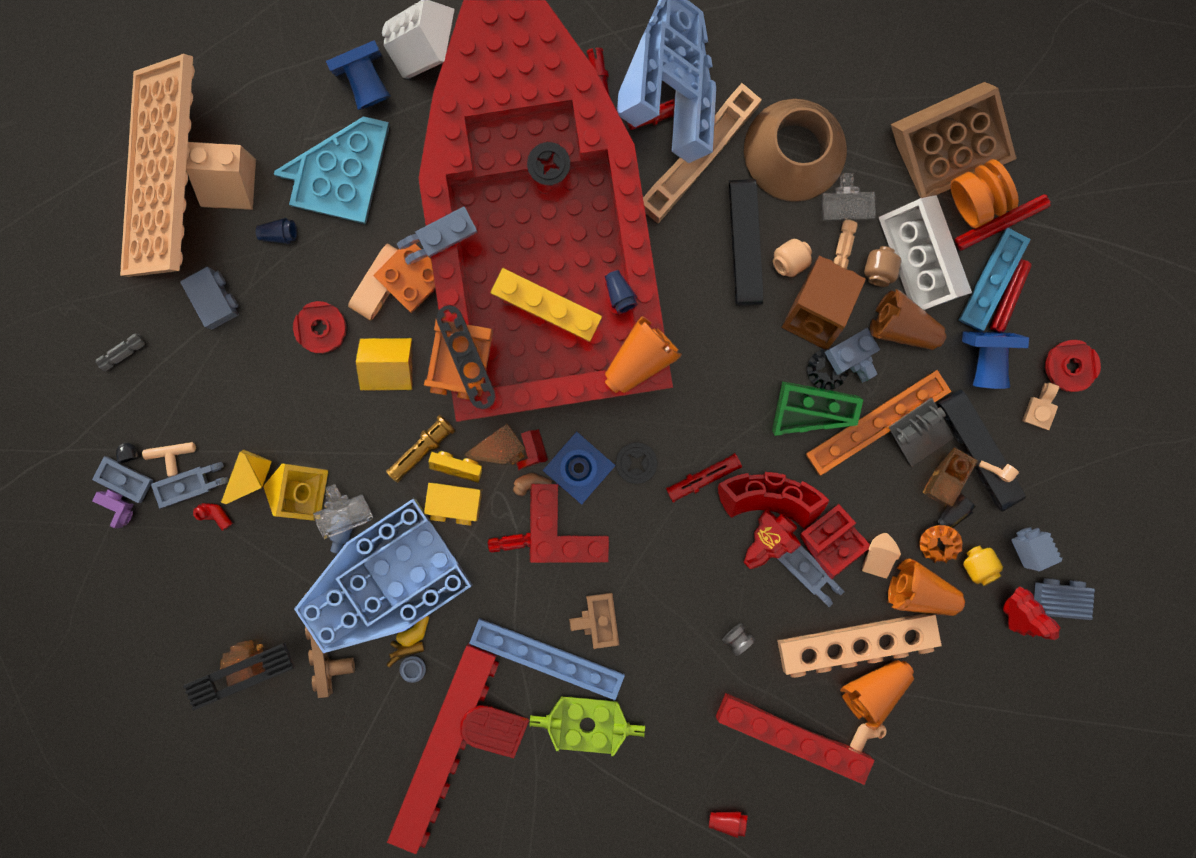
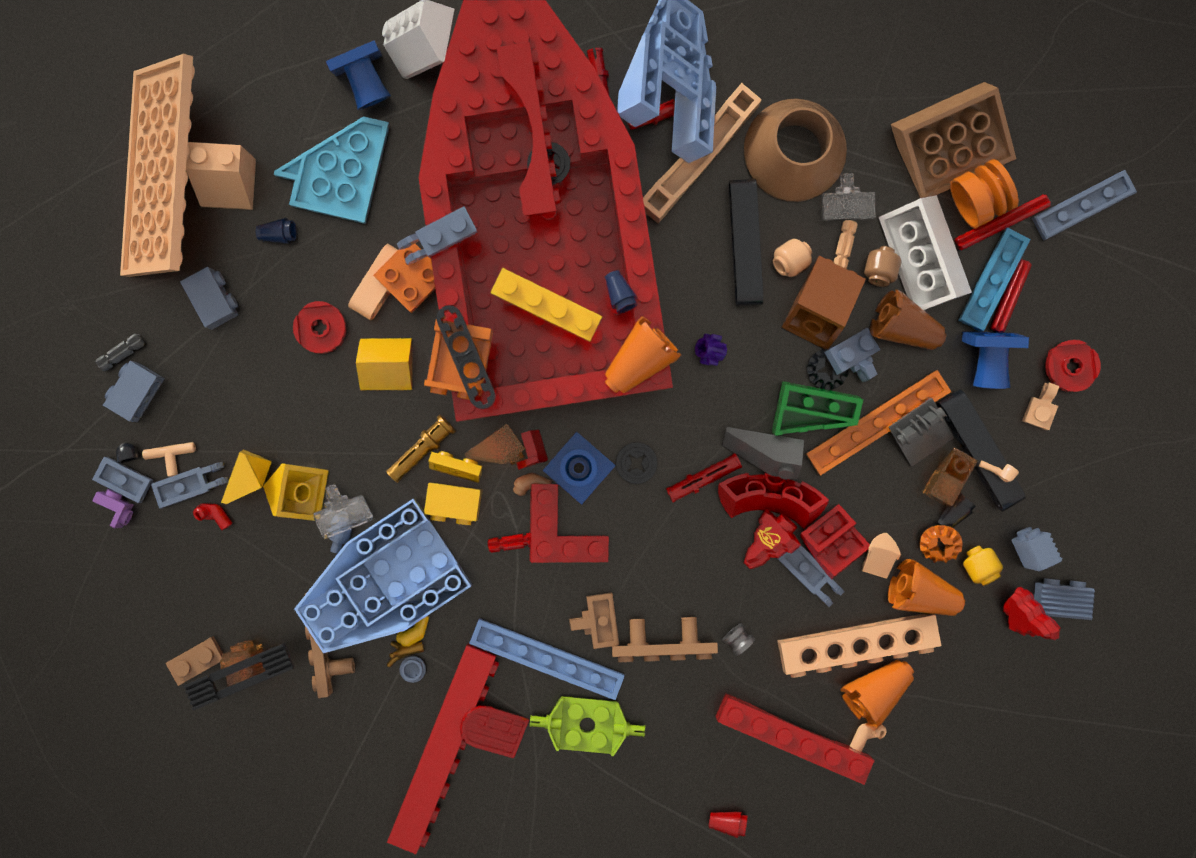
(132, 391): none -> sand blue brick
(195, 661): none -> medium nougat plate
(517, 69): none -> red arch
(688, 645): none -> medium nougat plate
(710, 349): none -> dark purple gear
(771, 453): none -> dark grey slope
(1084, 205): none -> sand blue tile

